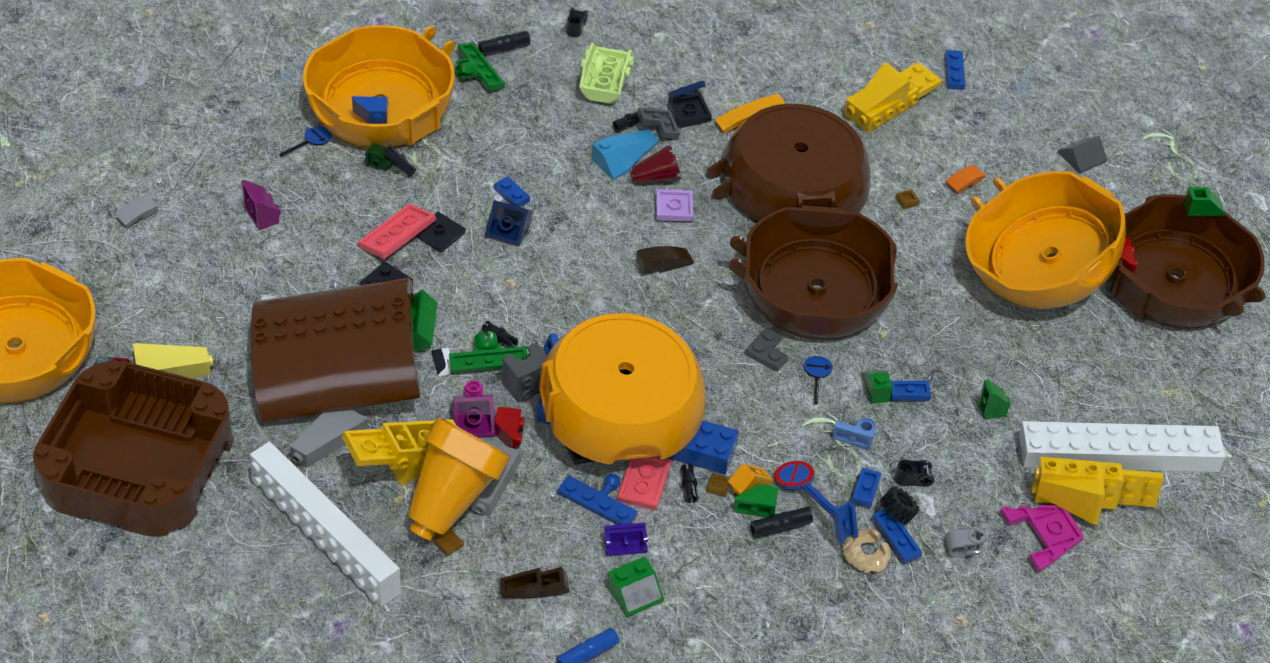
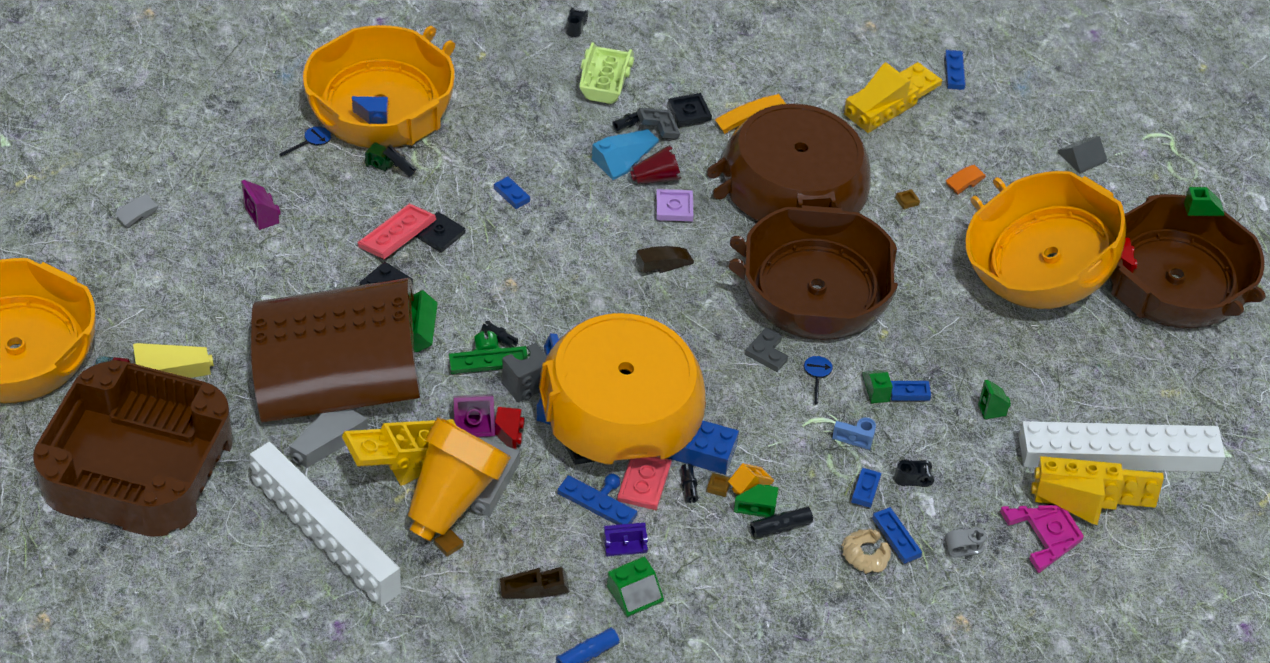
(441, 361): sticker -> none
(473, 388): dark pink plate -> none
(476, 65): green plate -> none
(504, 43): black axle -> none
(508, 222): dark blue slope -> none
(687, 90): dark blue plate -> none
(800, 475): blue piece -> none
(899, 505): black tyre -> none

